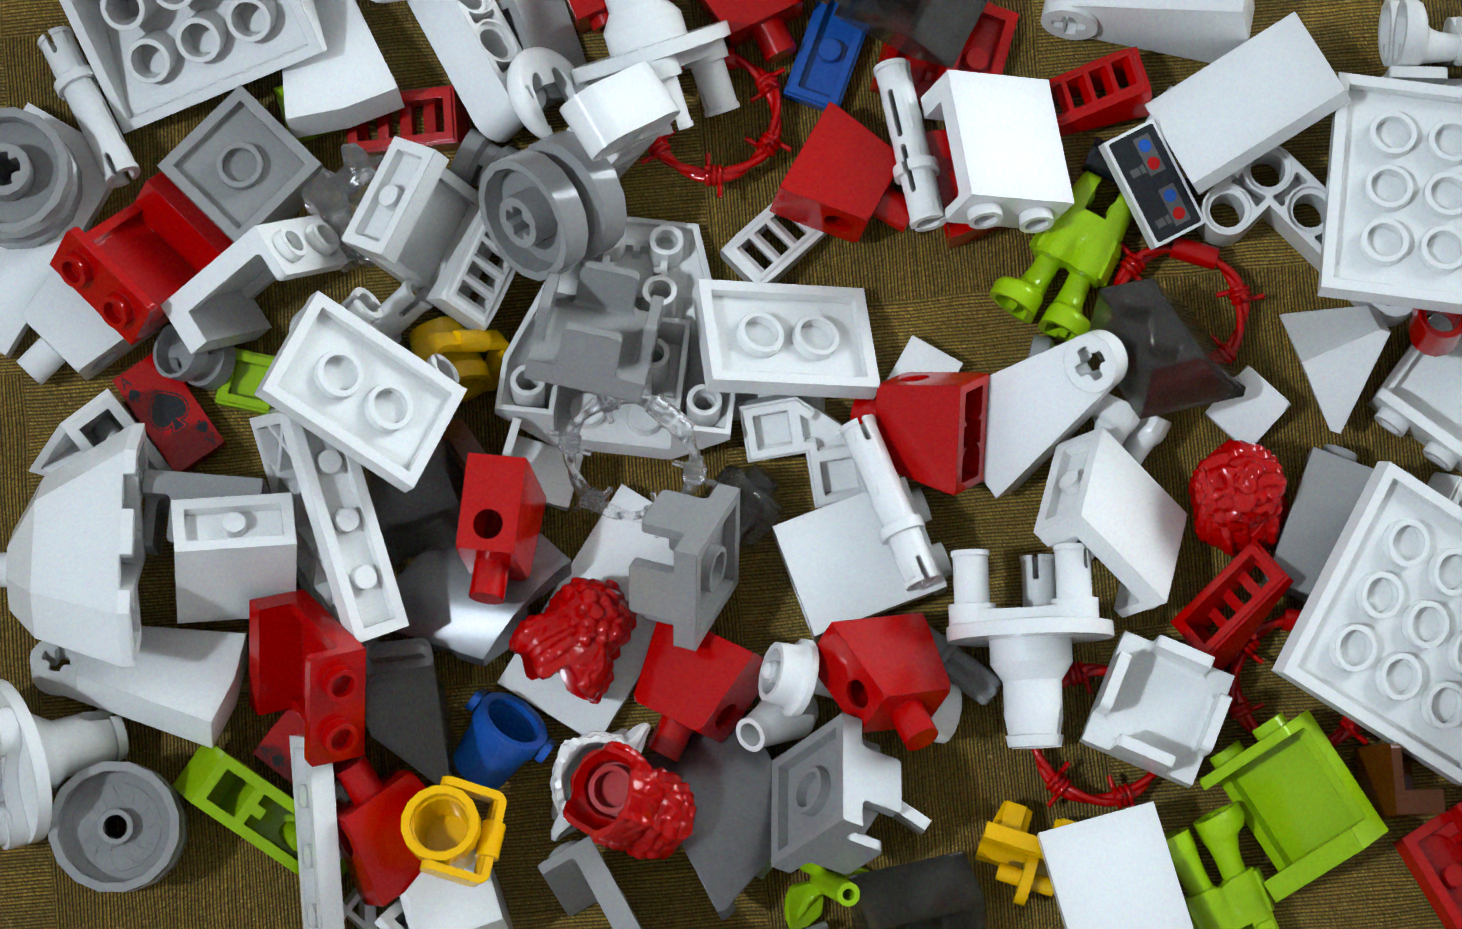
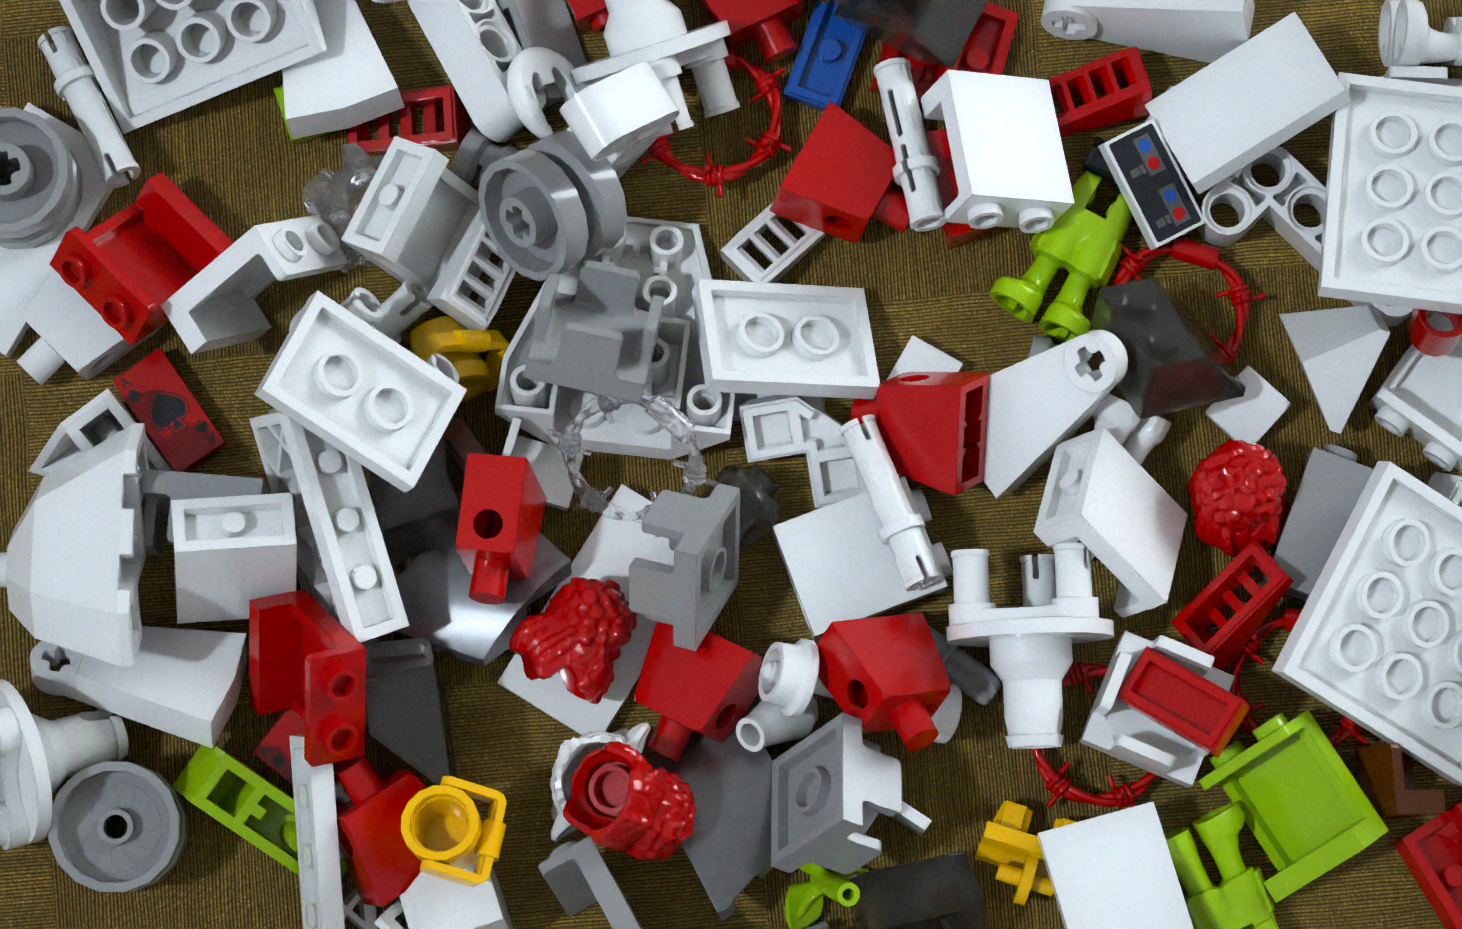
(202, 369): light grey wheel -> none
(241, 166): light grey panel -> none
(244, 381): lime tile -> none
(500, 738): blue piece -> none
(1182, 701): none -> red tile

